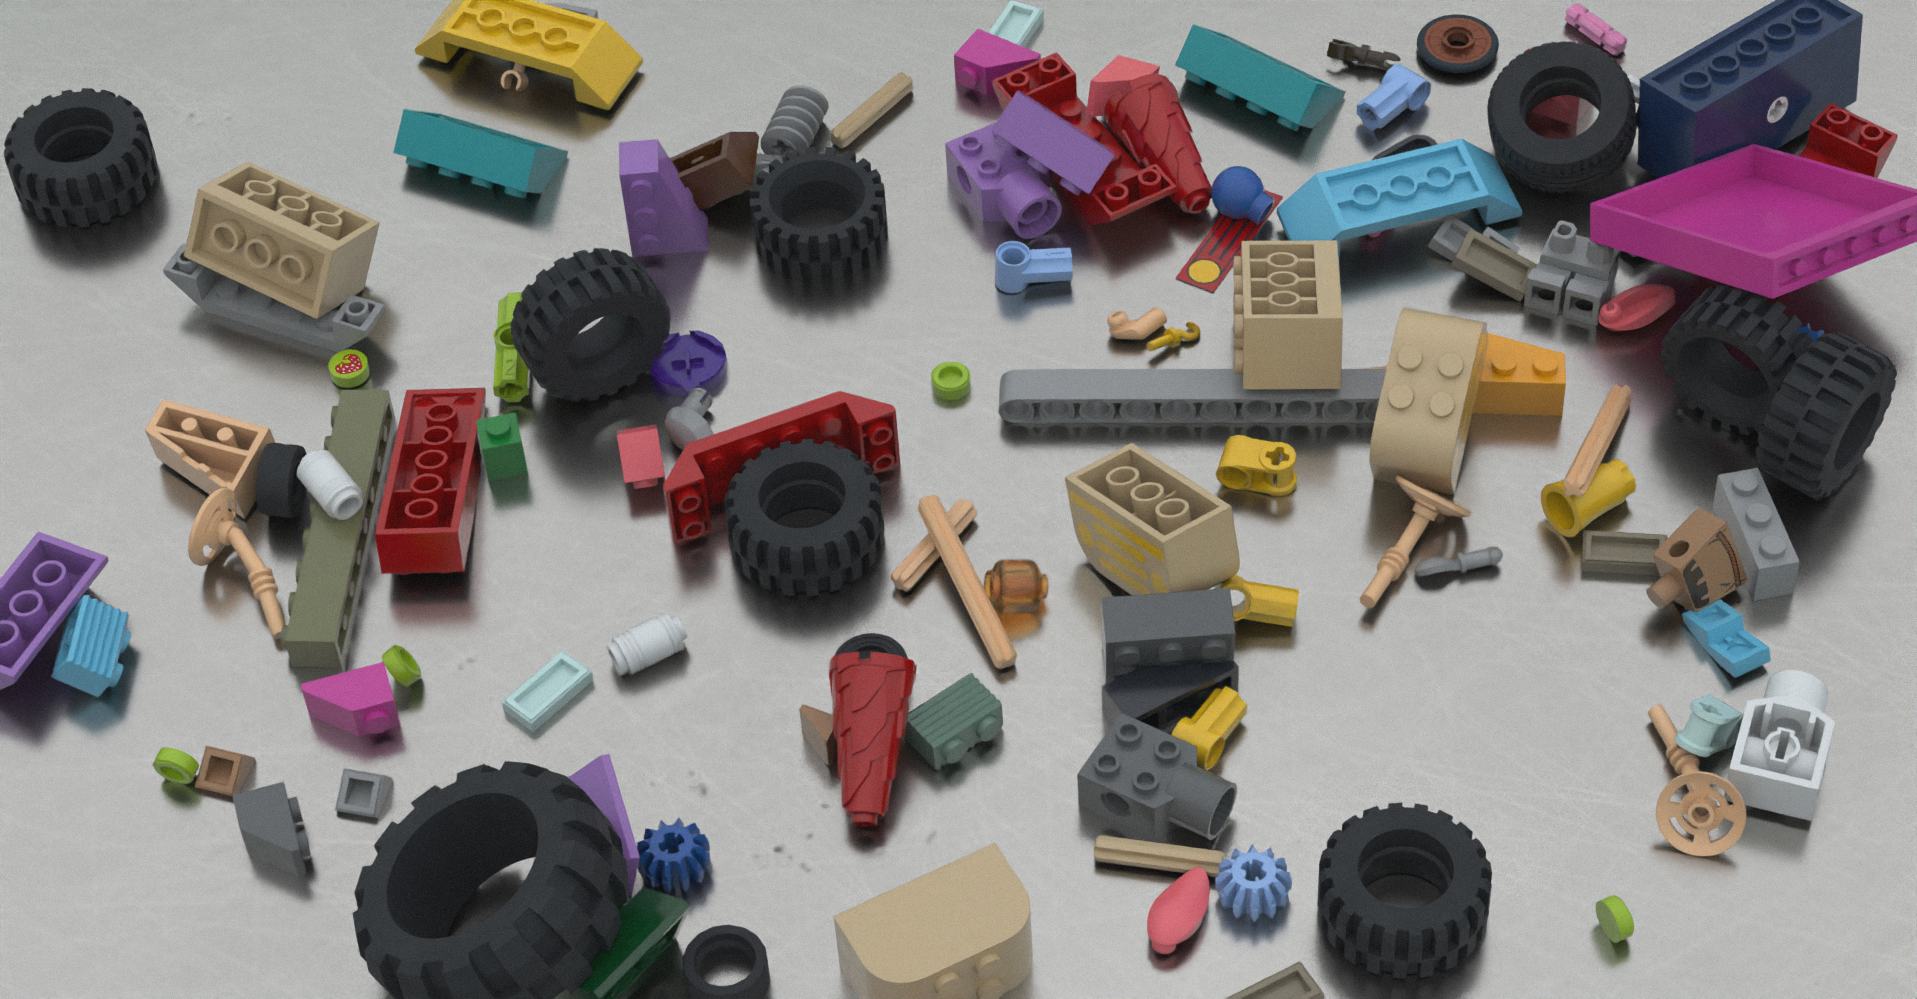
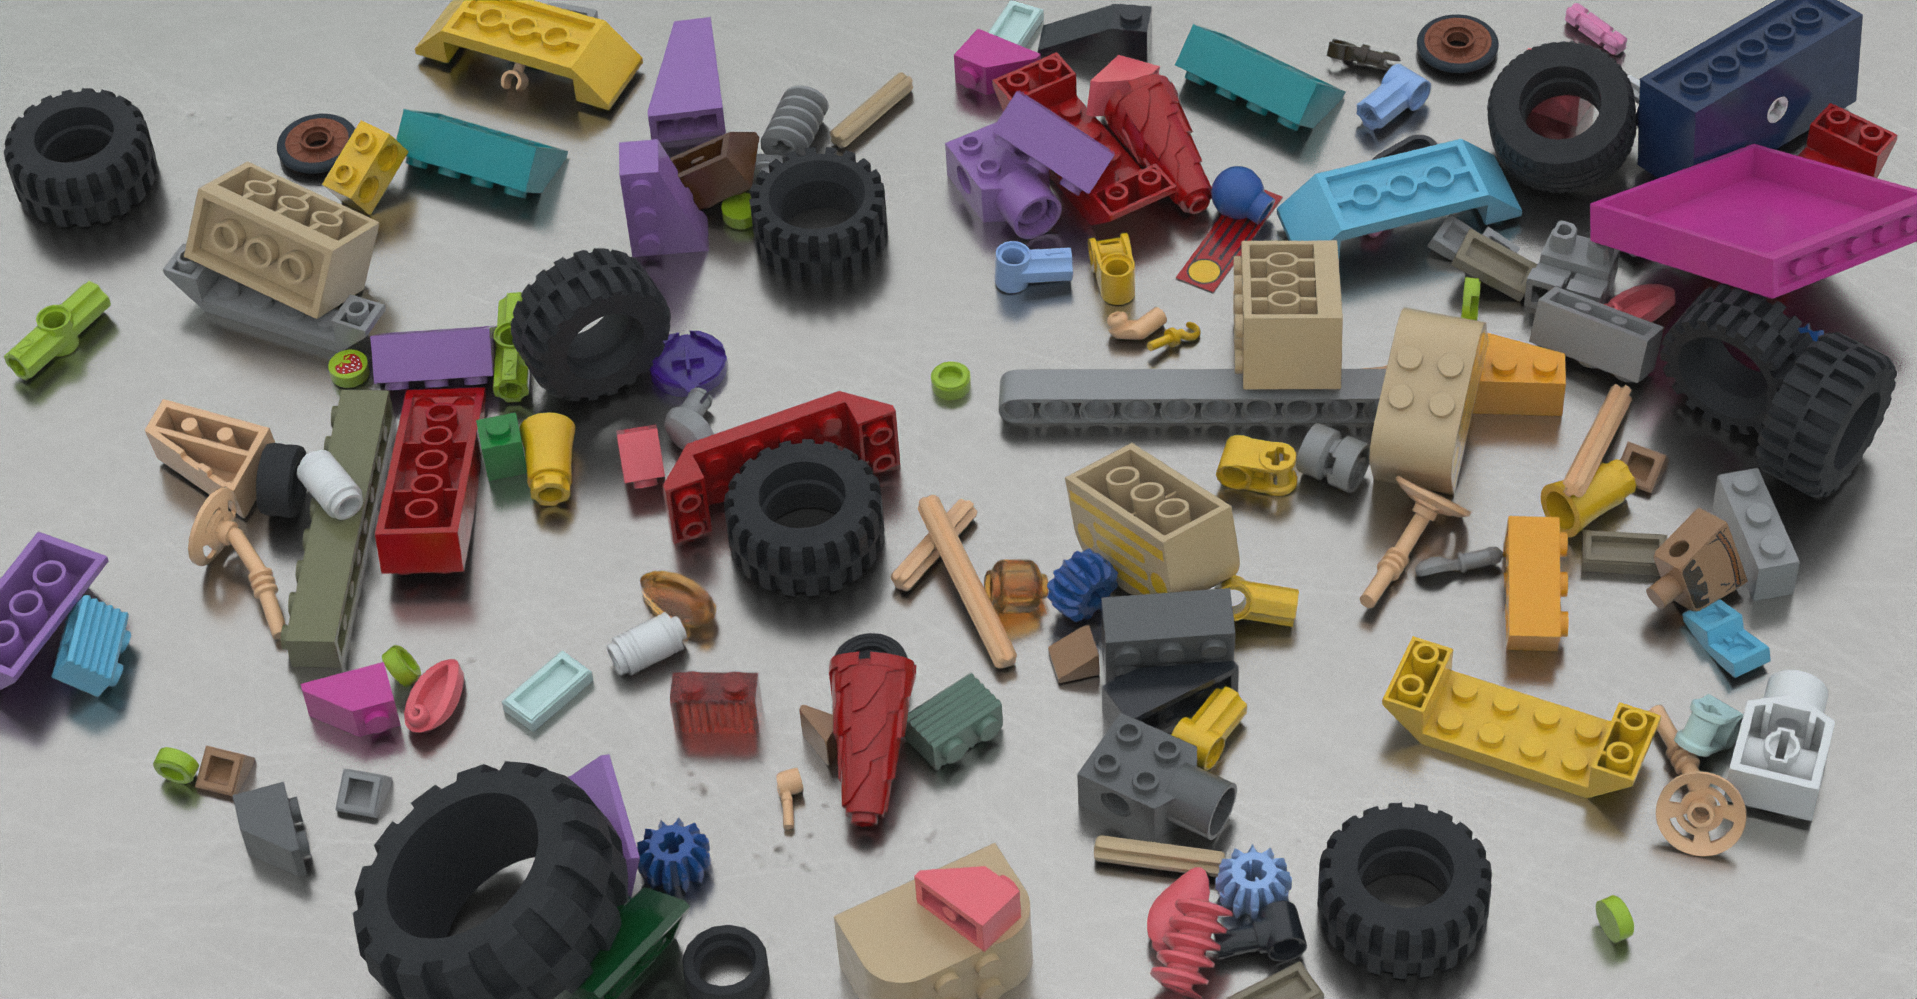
(57, 330): none -> lime piece
(295, 139): none -> copper wheel
(365, 167): none -> yellow brick
(433, 356): none -> medium lavender slope
(434, 696): none -> coral arm
(548, 456): none -> yellow plant
(678, 597): none -> clear orange arm
(688, 86): none -> medium lavender slope
(716, 702): none -> clear red brick
(737, 211): none -> lime tile
(788, 784): none -> light nougat hand
(970, 901): none -> coral slope
(1075, 656): none -> medium nougat slope
(1081, 584): none -> blue gear
(1101, 34): none -> black slope
(1113, 268): none -> yellow piece
(1189, 946): none -> coral piece
(1273, 932): none -> black pin
(1330, 456): none -> light grey wheel
(1471, 298): none -> lime tile
(1516, 729): none -> yellow slope
(1534, 583): none -> light orange wedge
(1596, 335): none -> light grey brick
(1644, 465): none -> medium nougat slope

